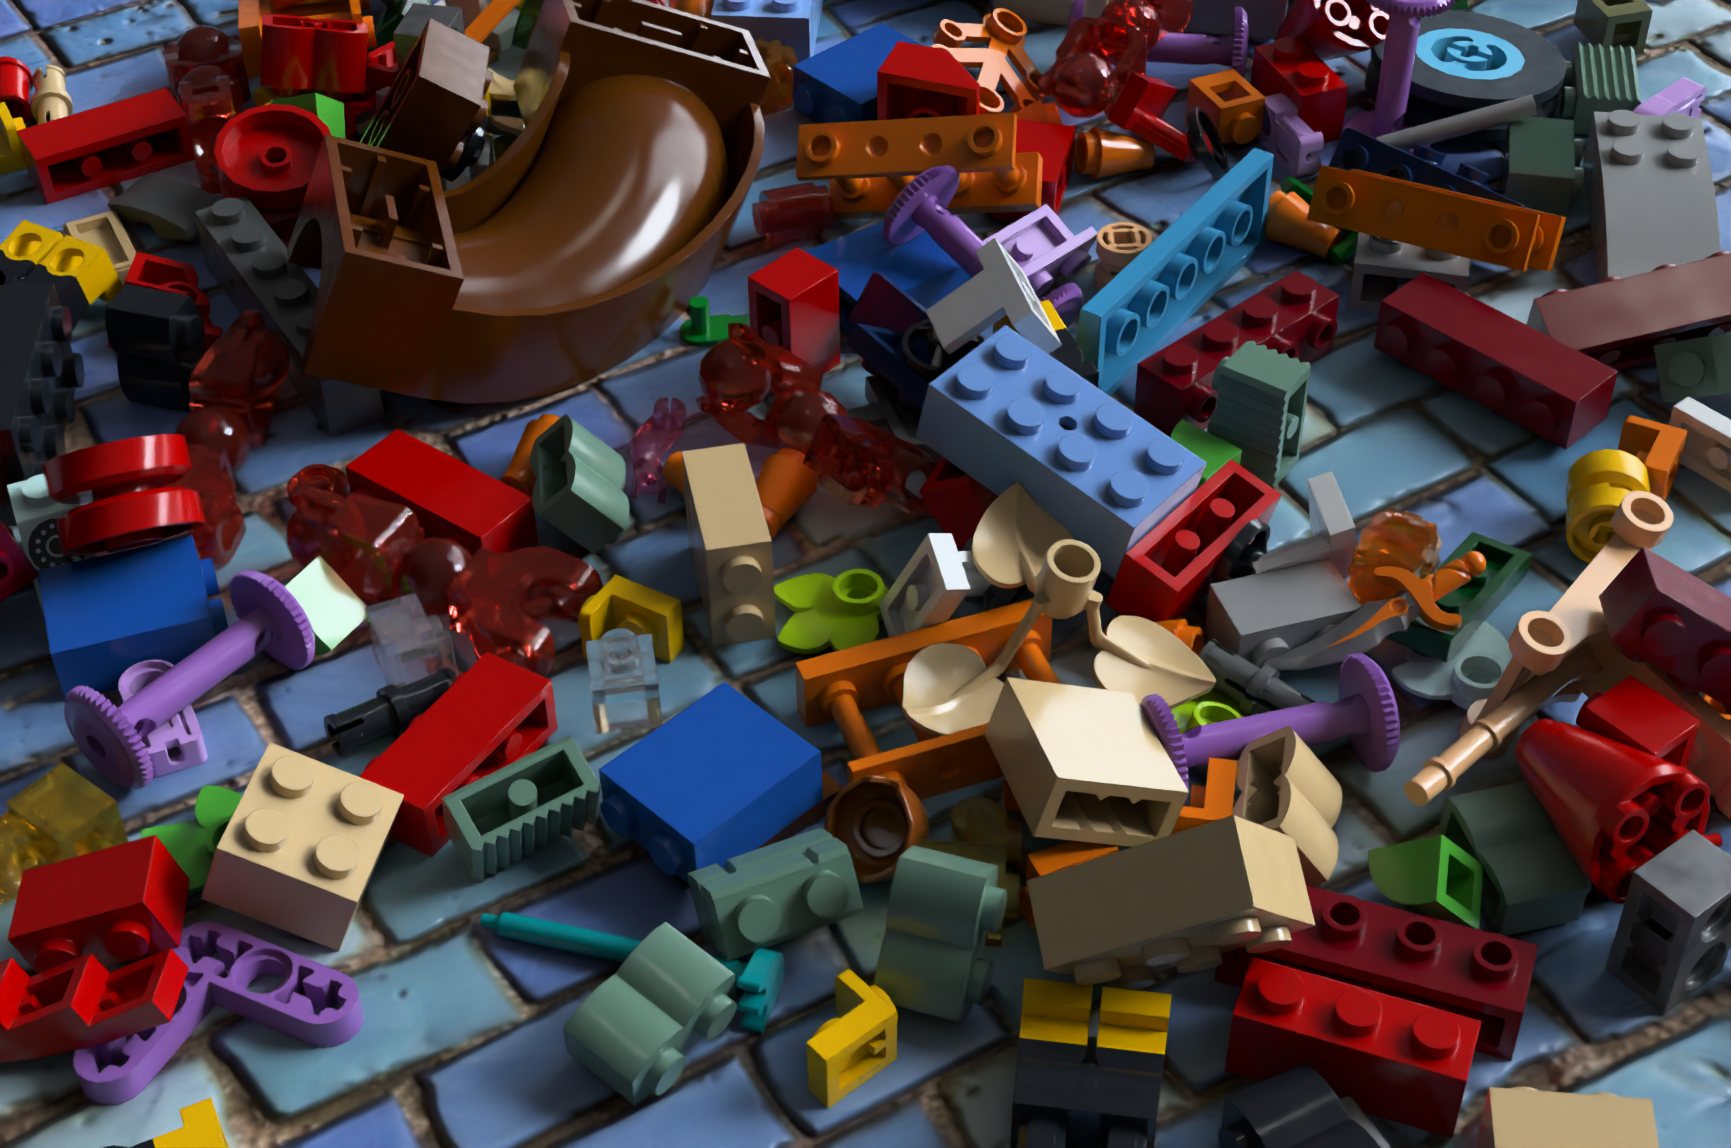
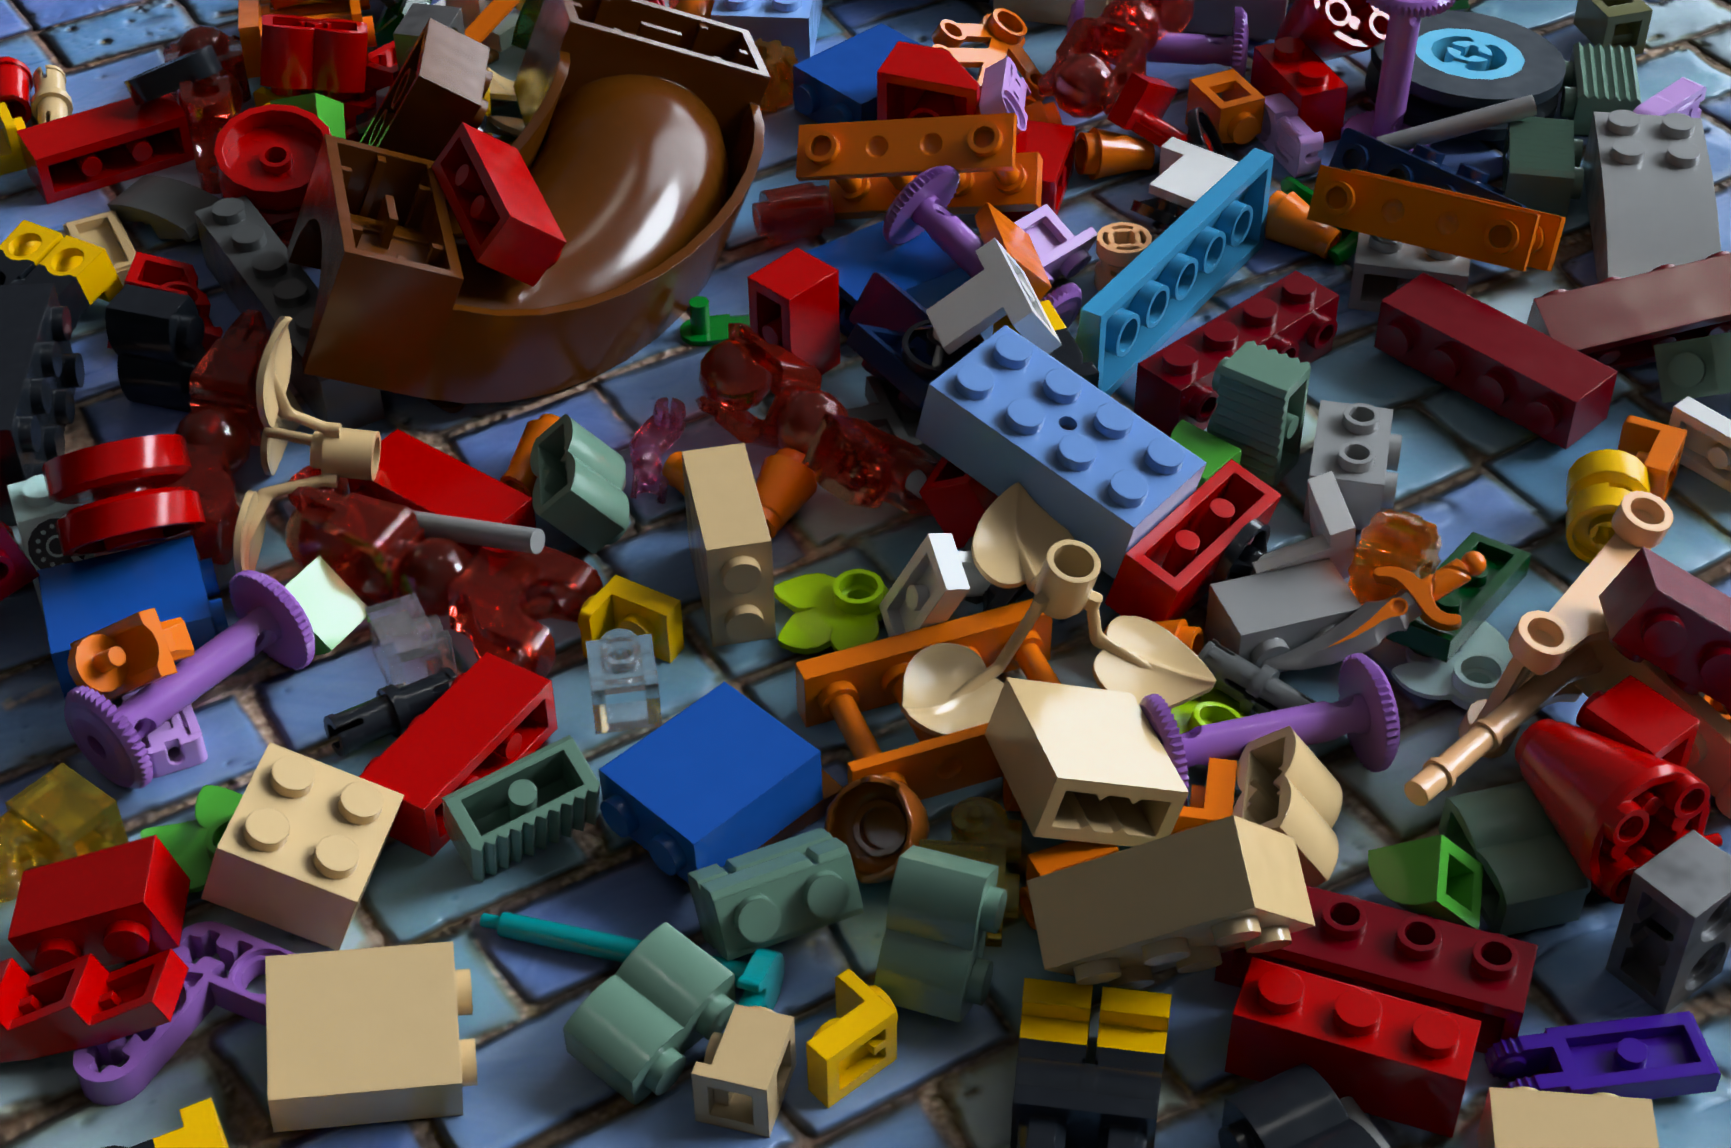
(129, 654): none -> orange hips
(166, 77): none -> black beam
(332, 448): none -> tan plant
(366, 1036): none -> tan brick
(482, 532): none -> light grey bar
(498, 205): none -> red brick
(746, 1071): none -> tan brick
(1005, 92): none -> lavender piece
(1016, 242): none -> orange tile
(1183, 178): none -> white piece
(1358, 449): none -> light grey brick
(1621, 1057): none -> dark purple hinge

